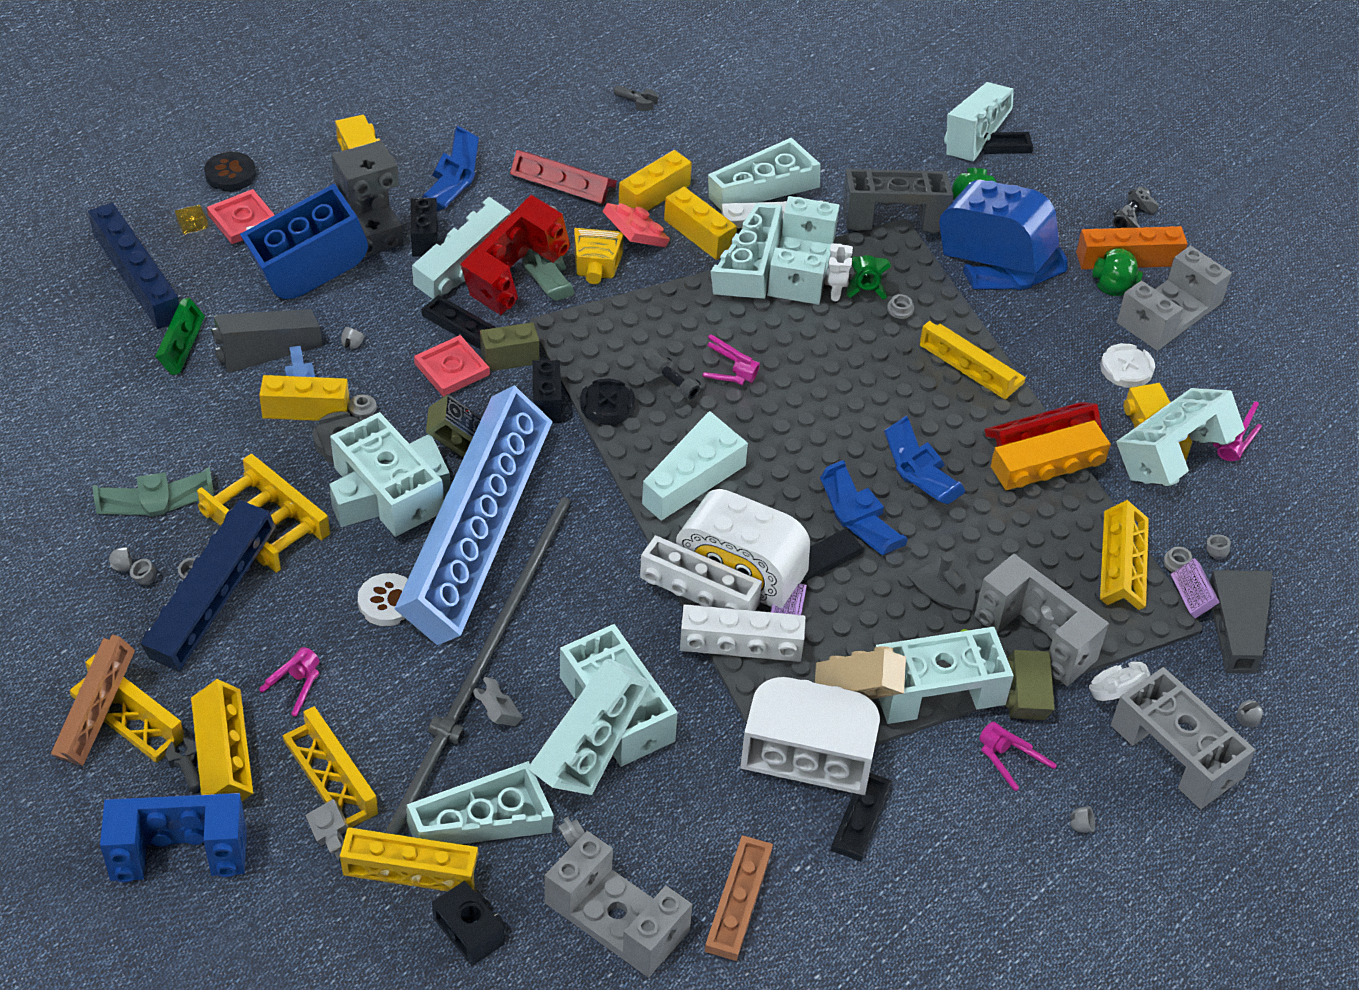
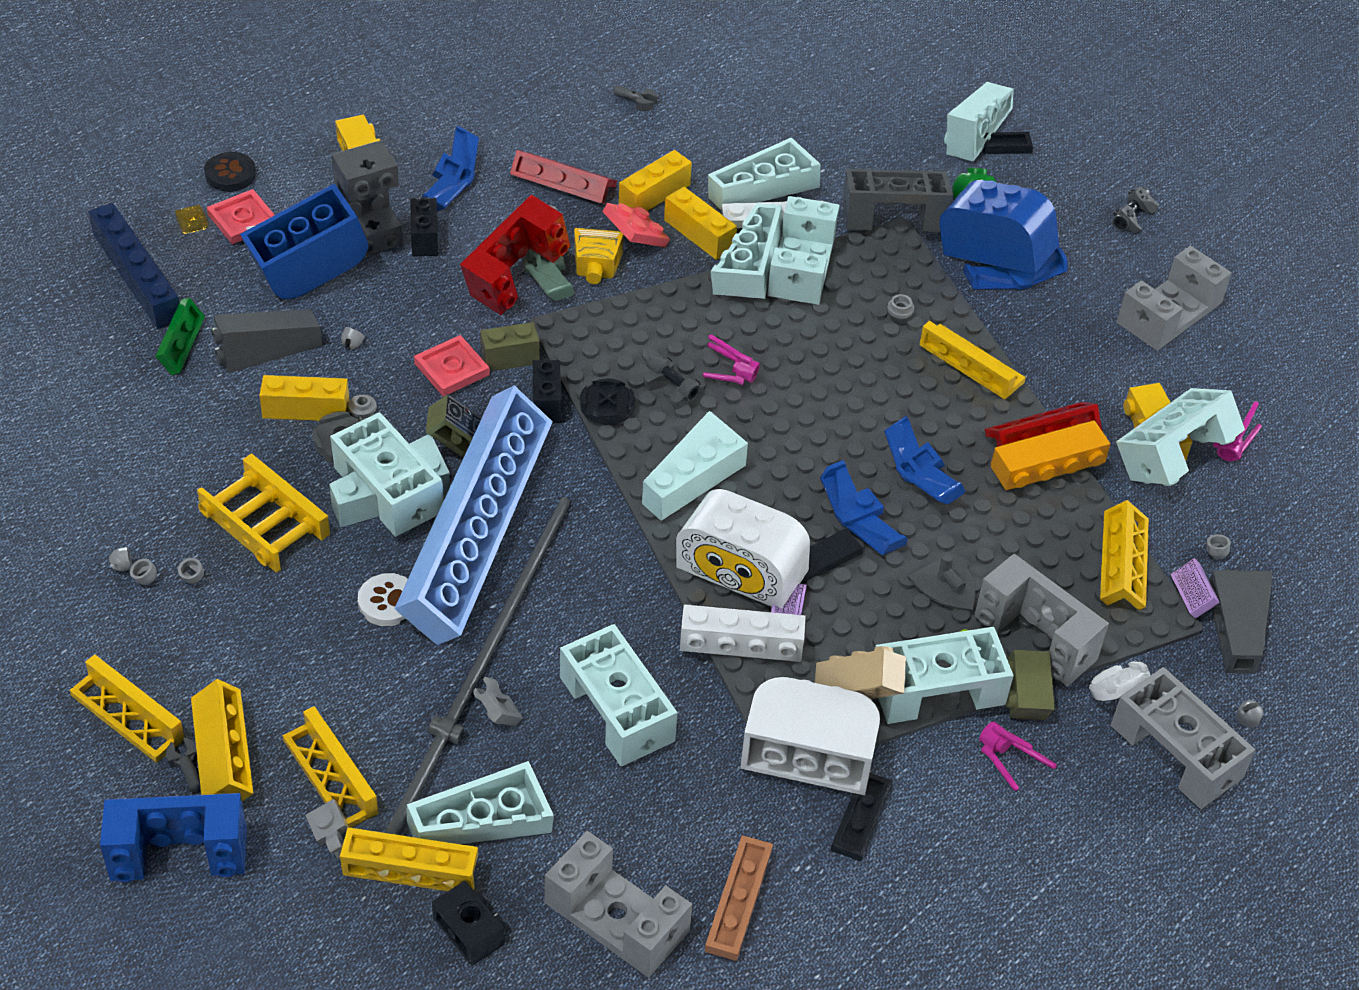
(93, 700): nougat fence -> none
(152, 496): sand green plate -> none
(208, 585): dark blue brick -> none
(298, 367): medium blue plate -> none
(299, 666): dark pink plant -> none
(440, 267): light aqua wedge -> none
(455, 320): black tile -> none
(571, 831): light grey plate -> none
(590, 730): light aqua wedge -> none
(698, 577): white brick -> none
(838, 271): white animal -> none
(868, 275): green brick -> none
(1083, 820): light grey hinge -> none
(1116, 272): green plant -> none
(1127, 365): white tile -> none
(1148, 244): orange brick -> none
(1177, 558): light grey plate -> none

